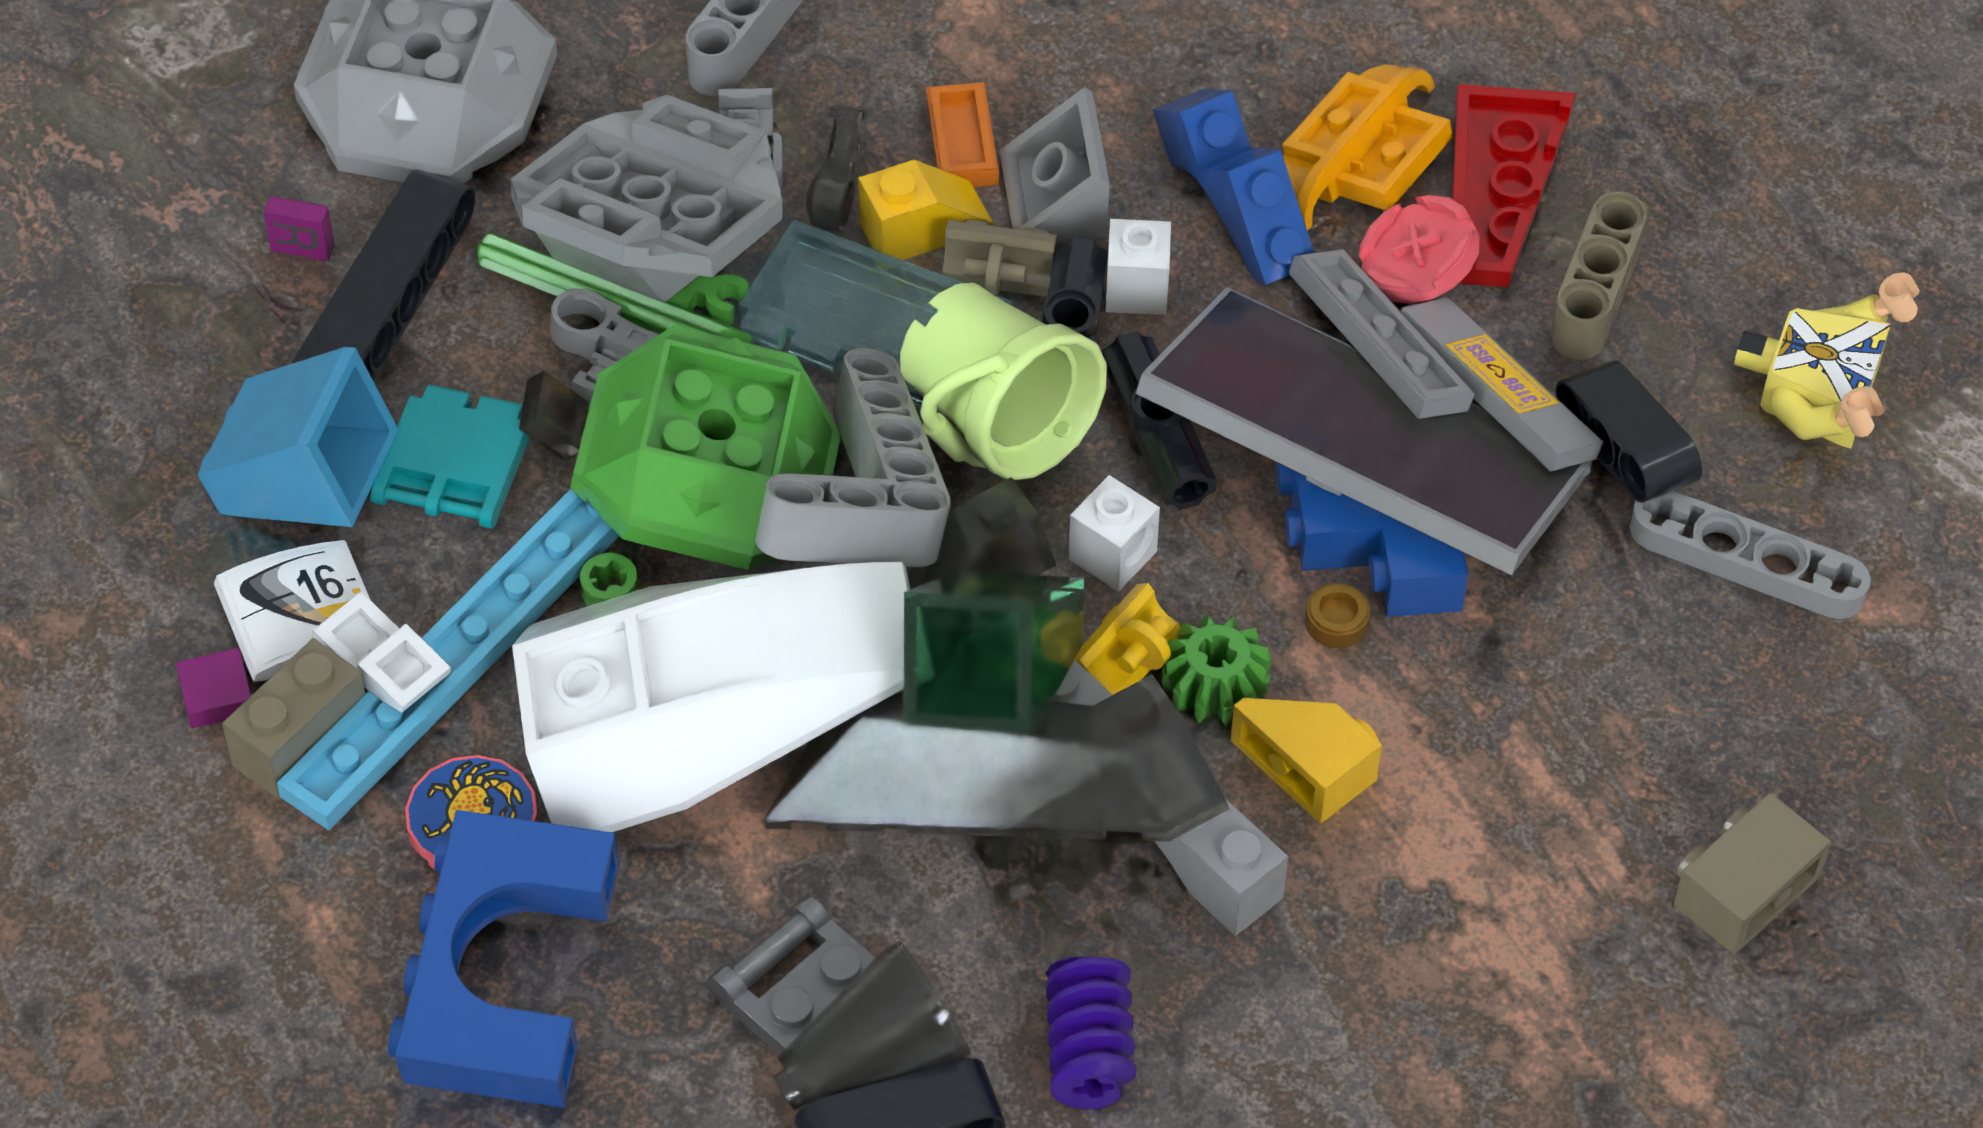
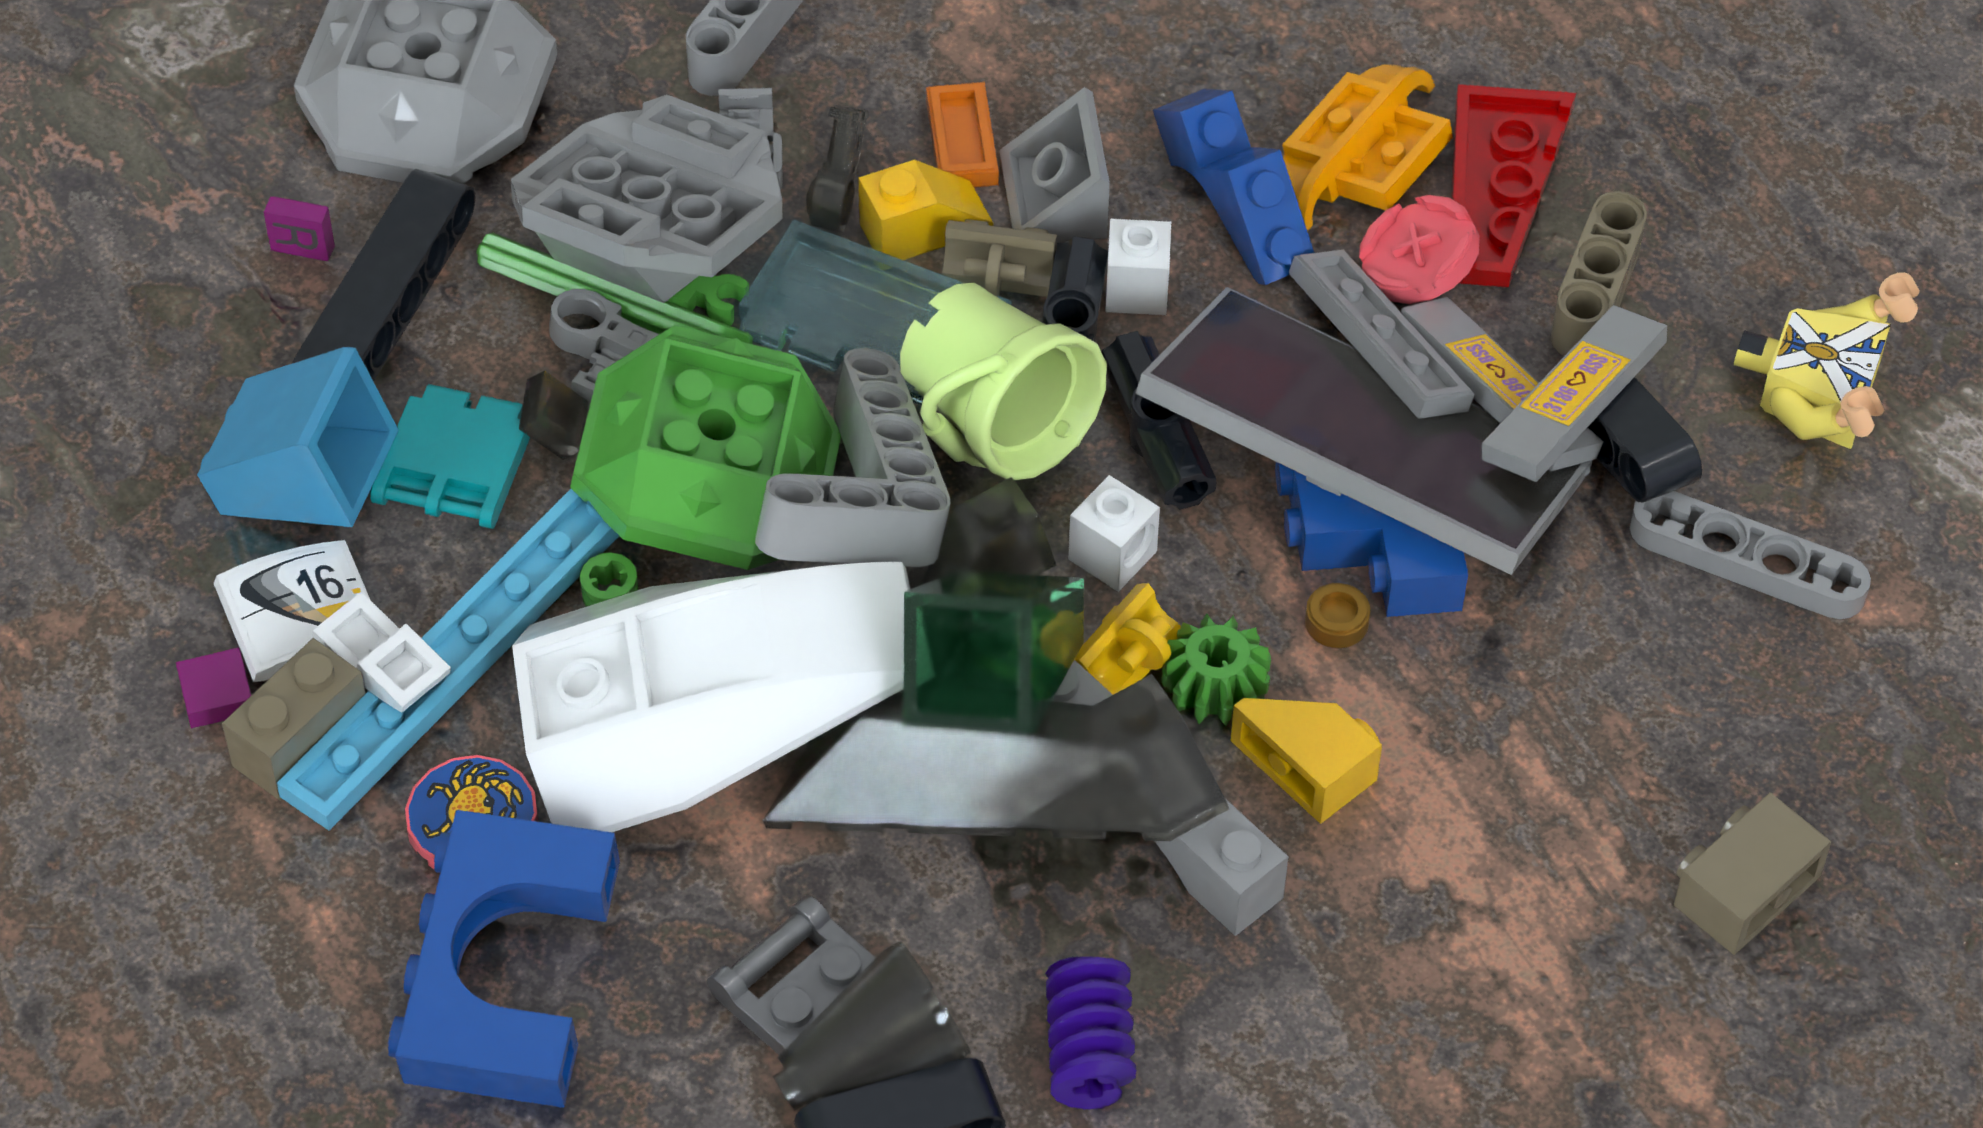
(1574, 393): none -> light grey tile

